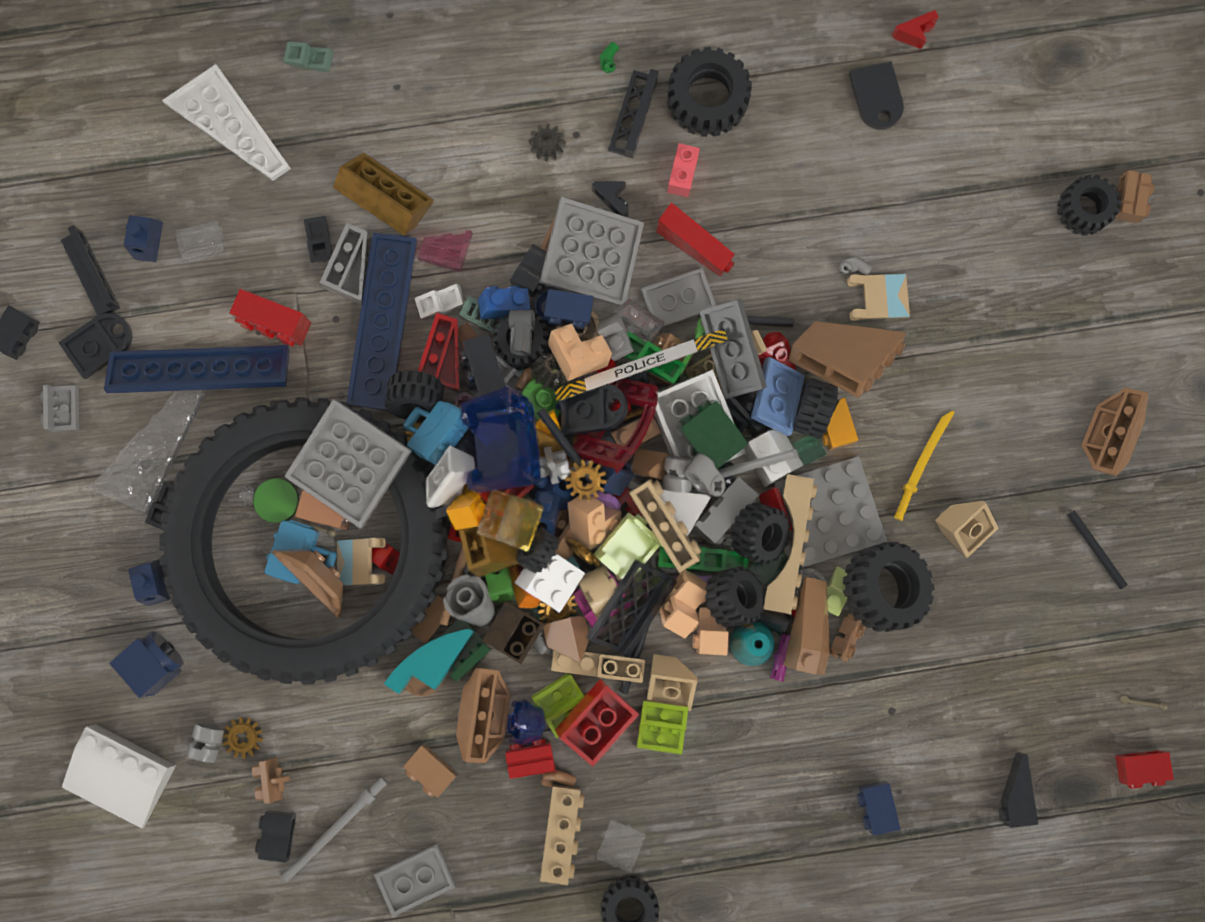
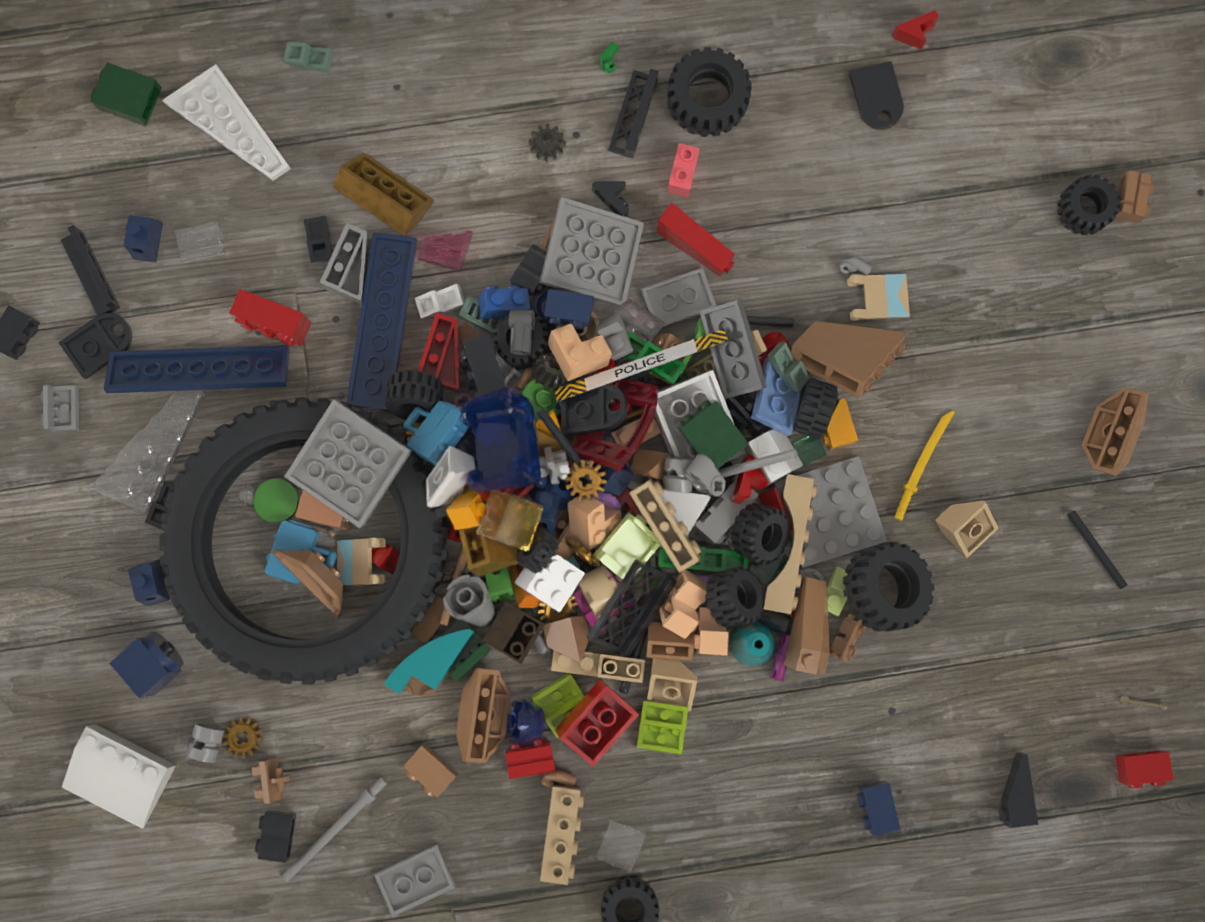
(126, 94): none -> dark green brick
(668, 645): none -> medium nougat brick
(747, 481): none -> red slope
(789, 370): none -> sand green slope

